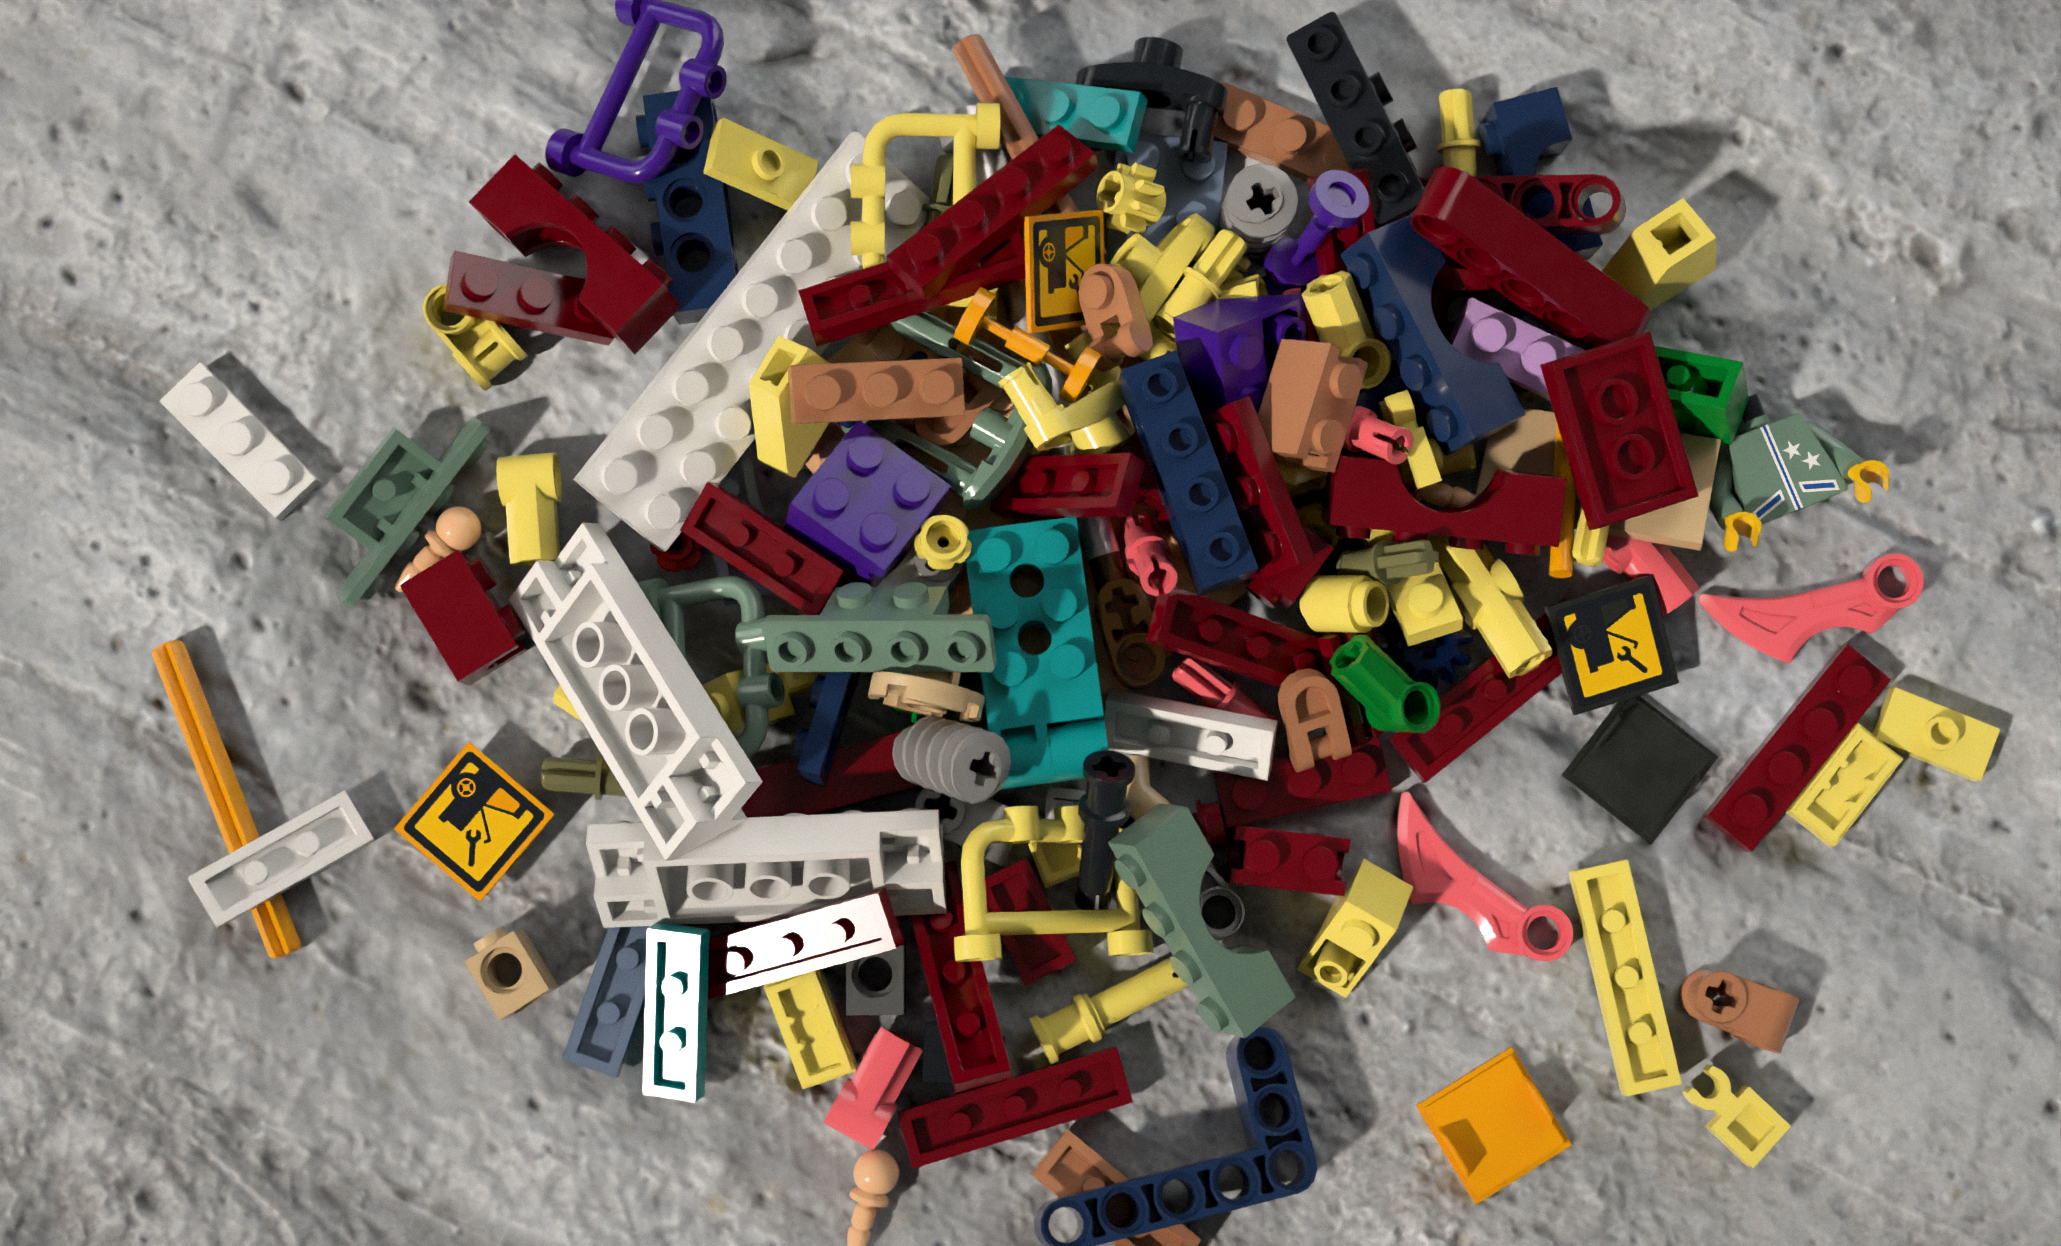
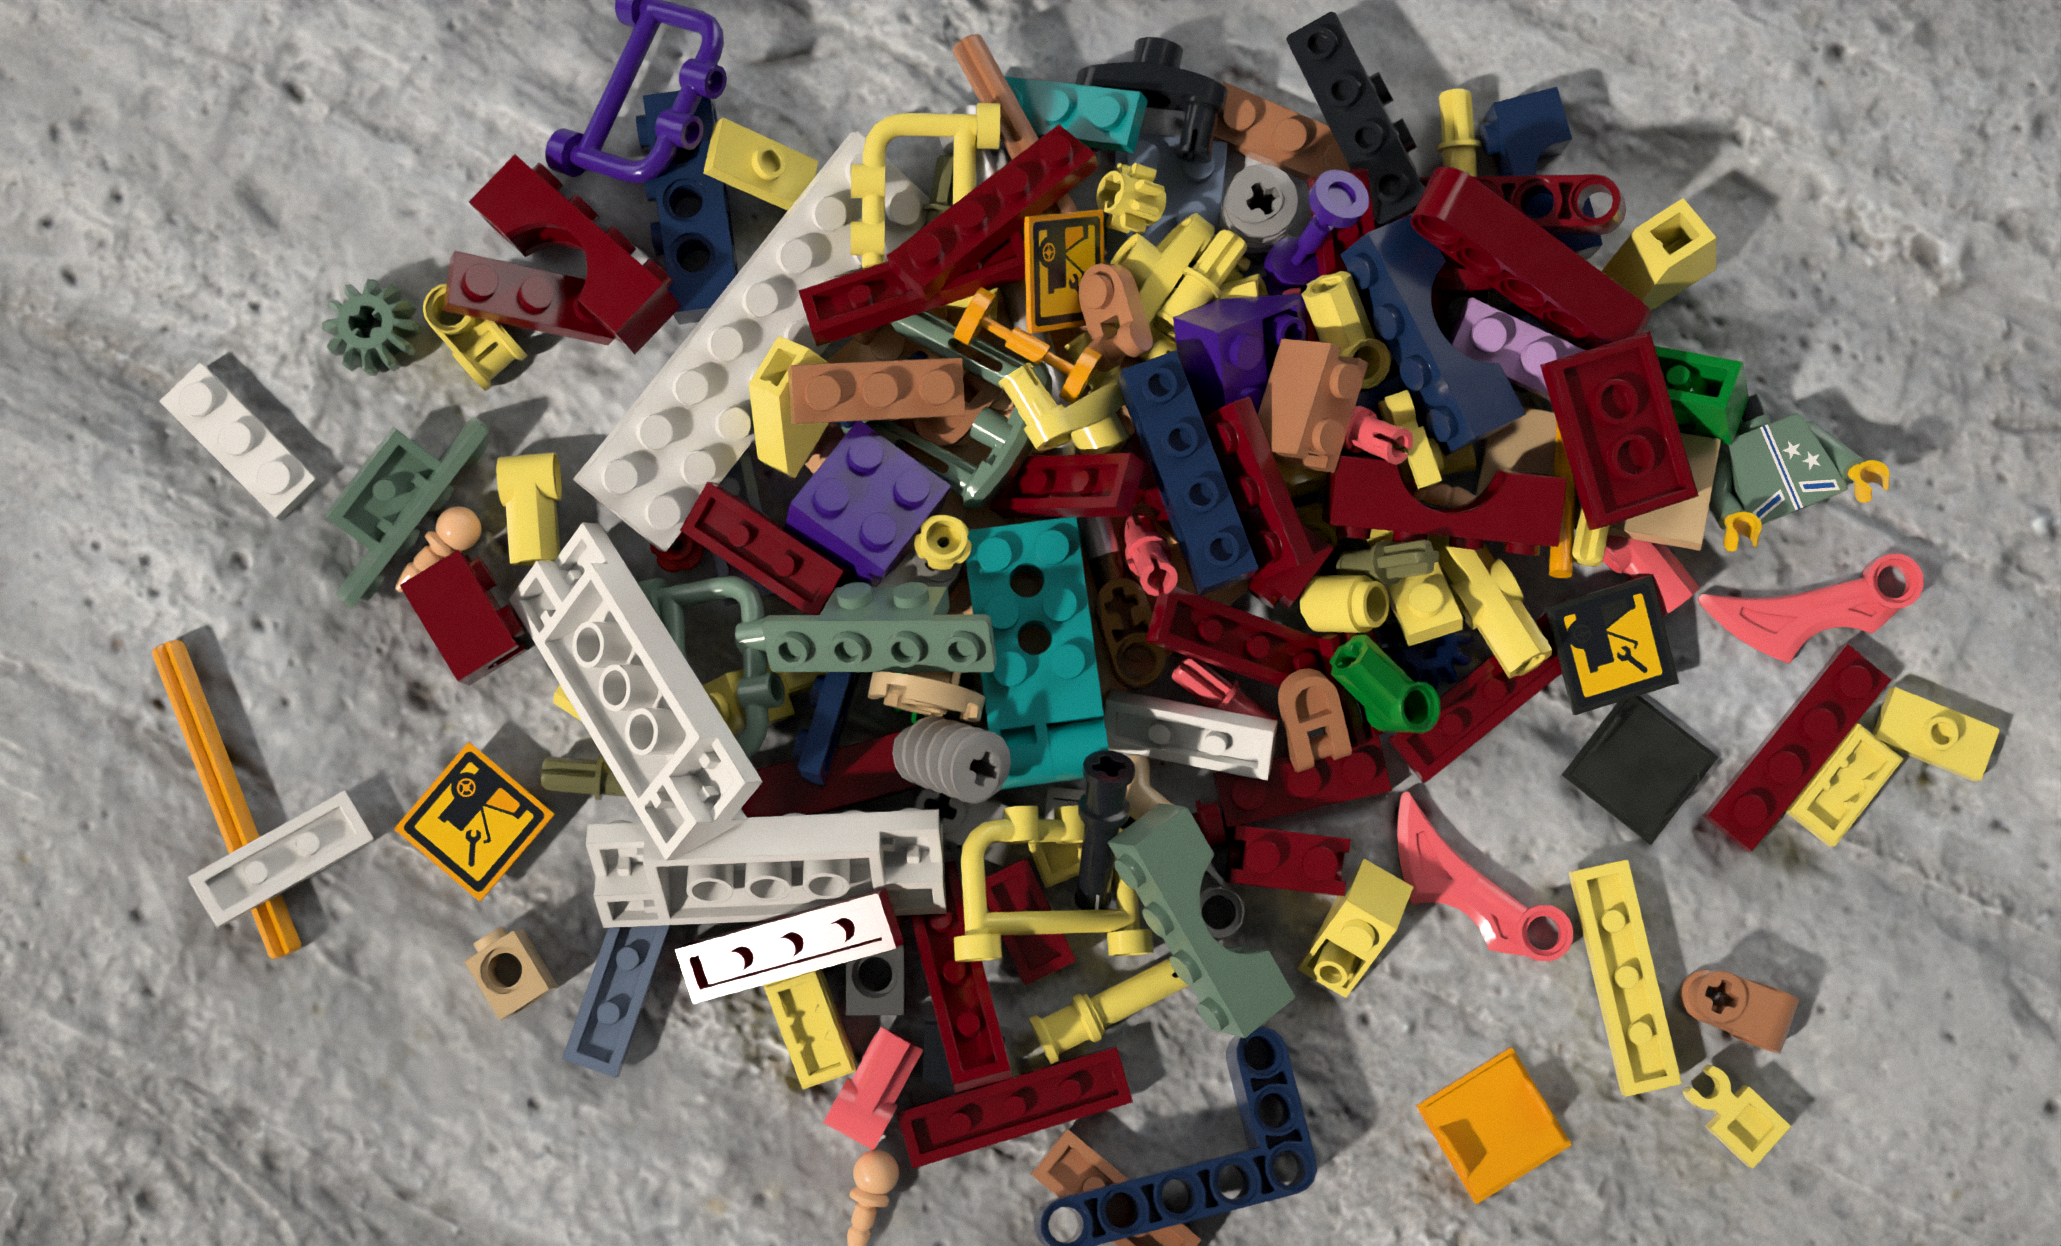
(360, 314): none -> sand green gear
(675, 1012): plate -> none

